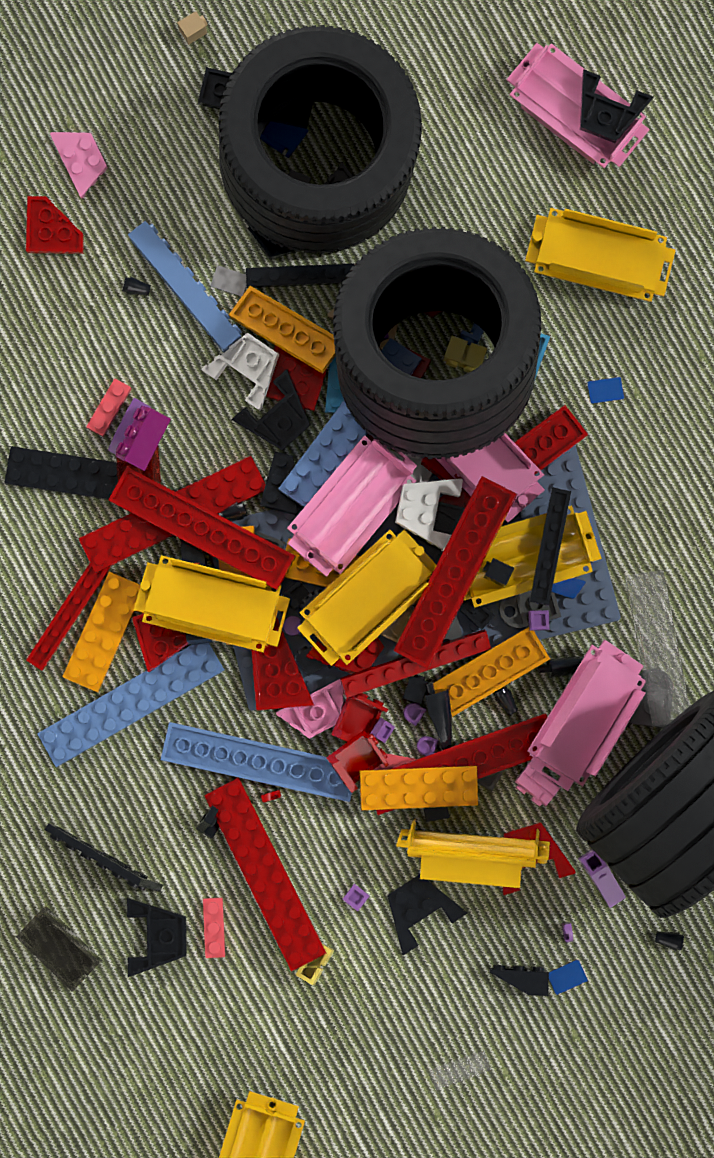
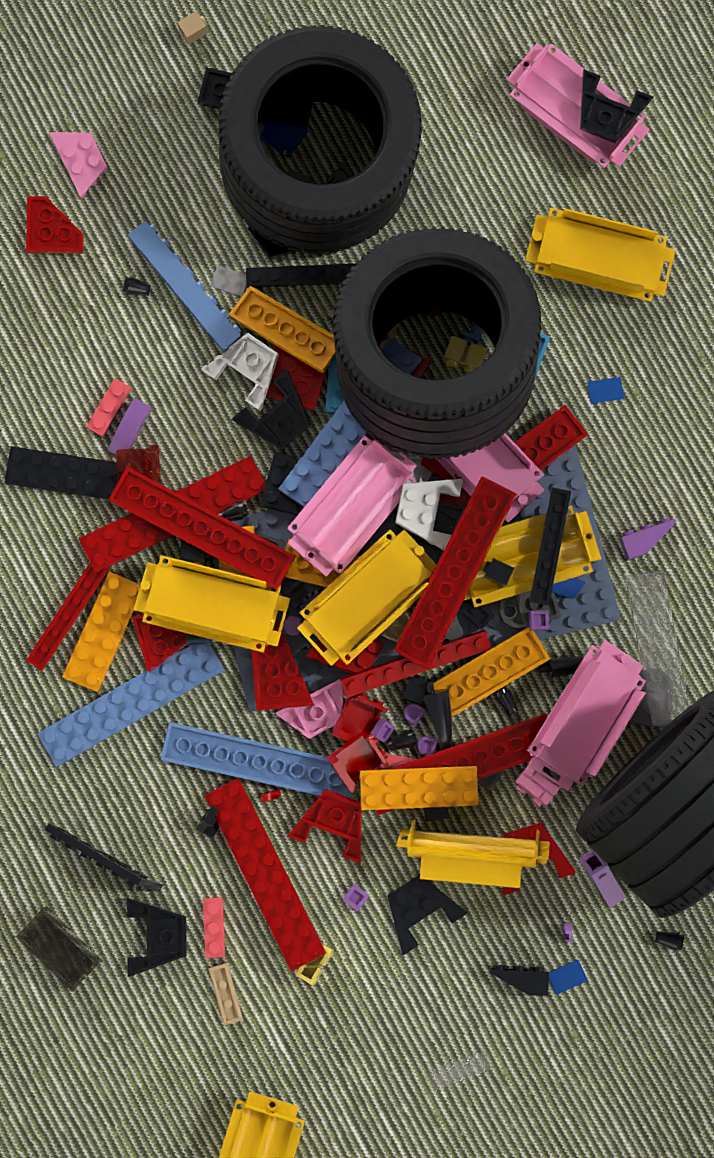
(142, 437): magenta brick -> none
(225, 993): none -> tan tile
(335, 815): none -> red wing
(403, 740): none -> black cone
(641, 542): none -> medium lavender slope

